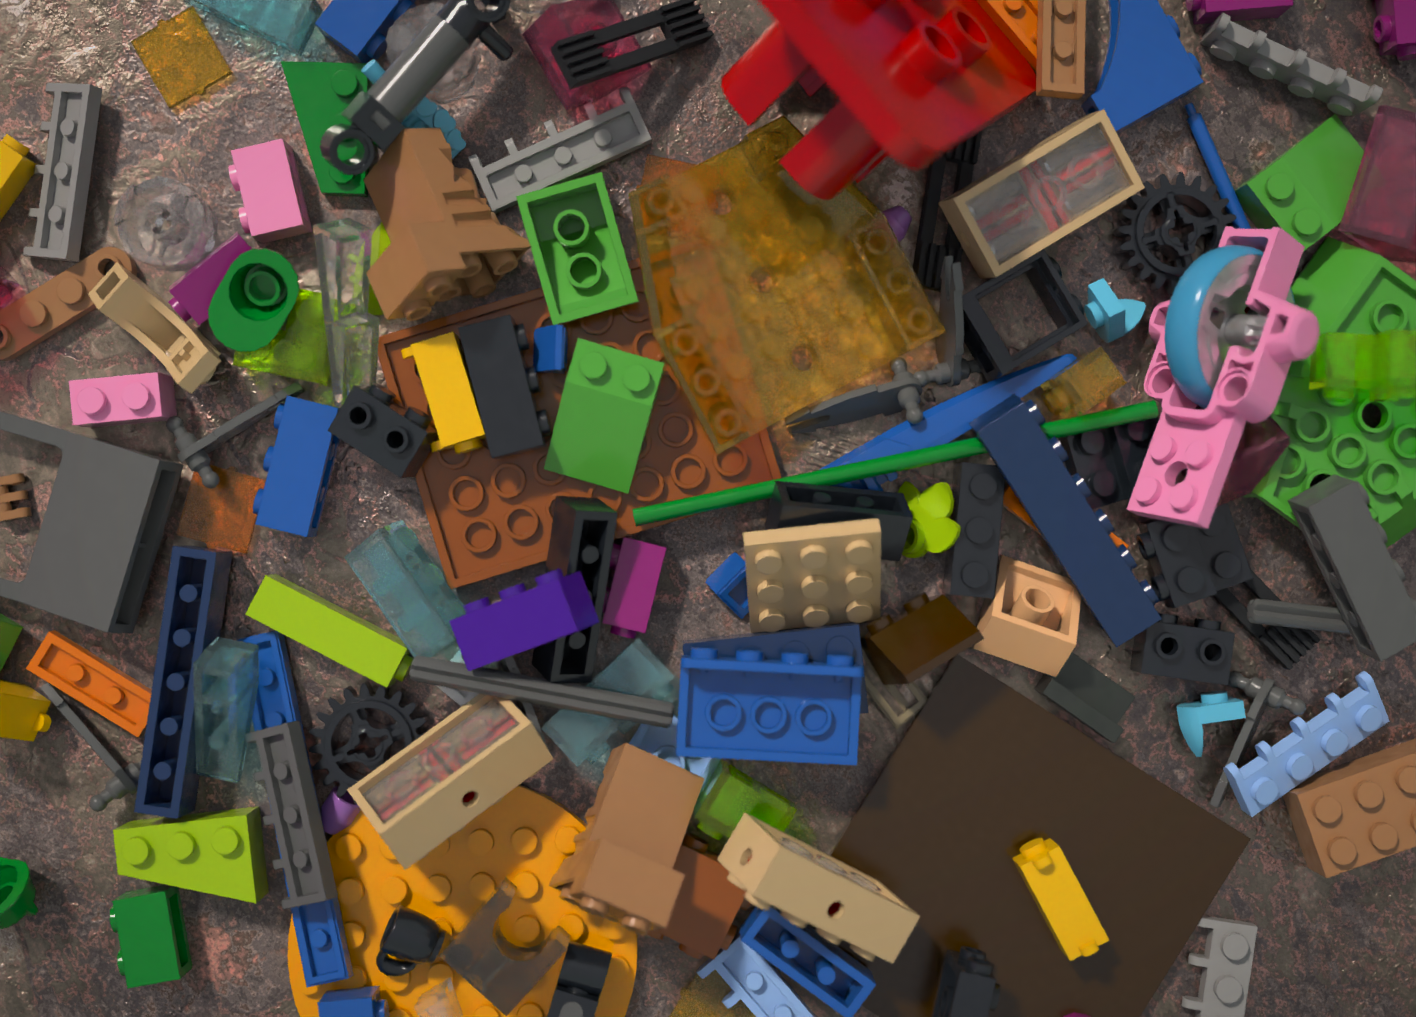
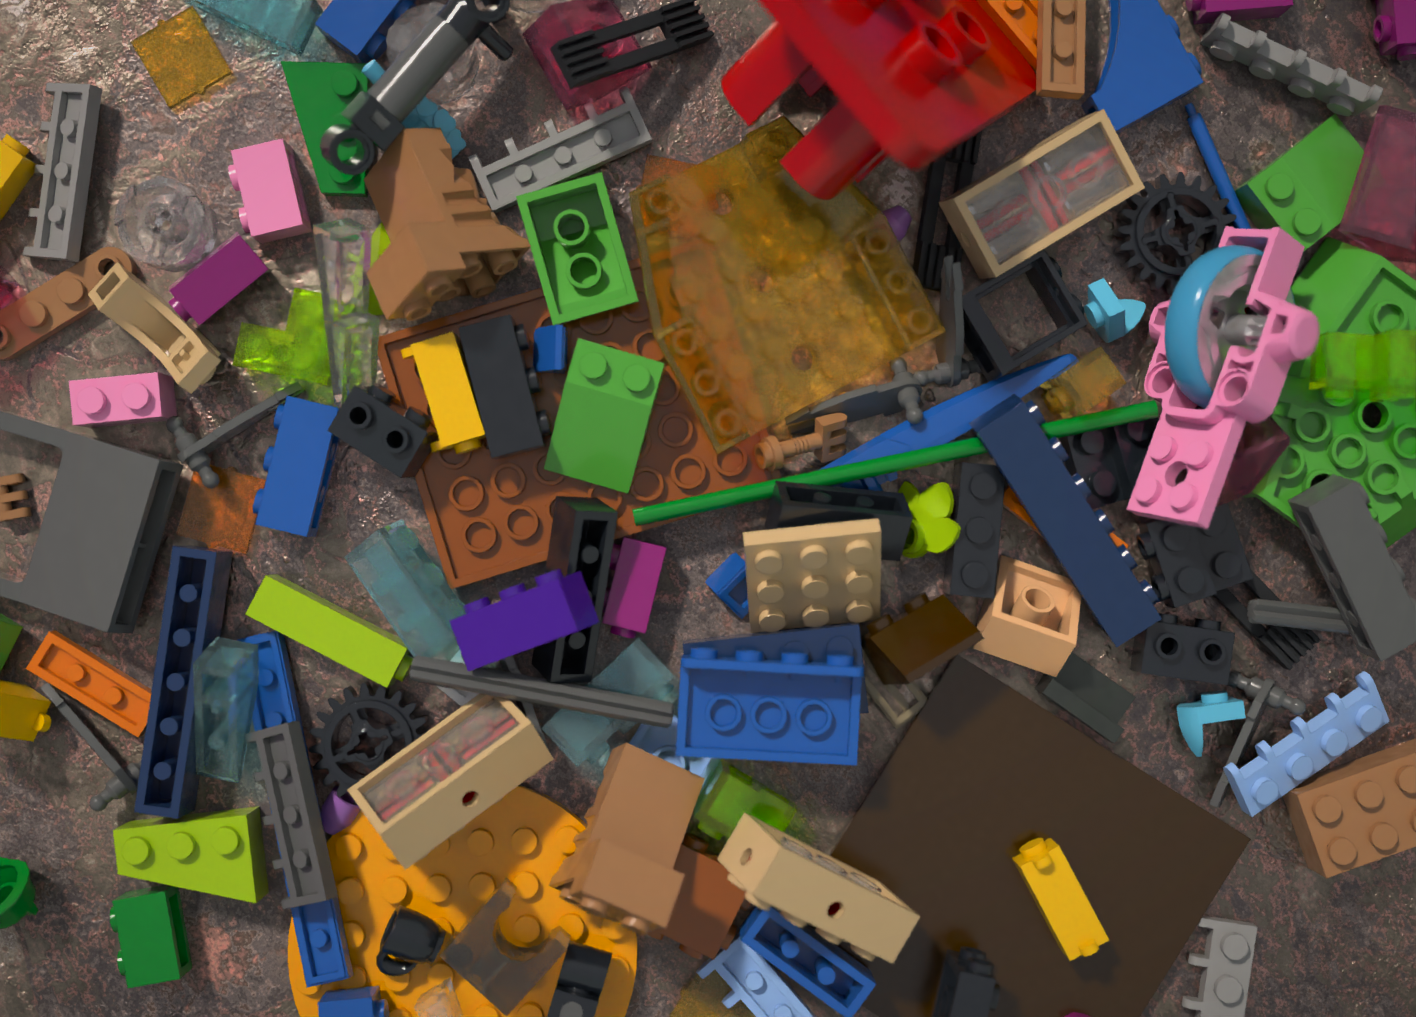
(253, 300): green piece -> none
(825, 442): none -> medium nougat hinge

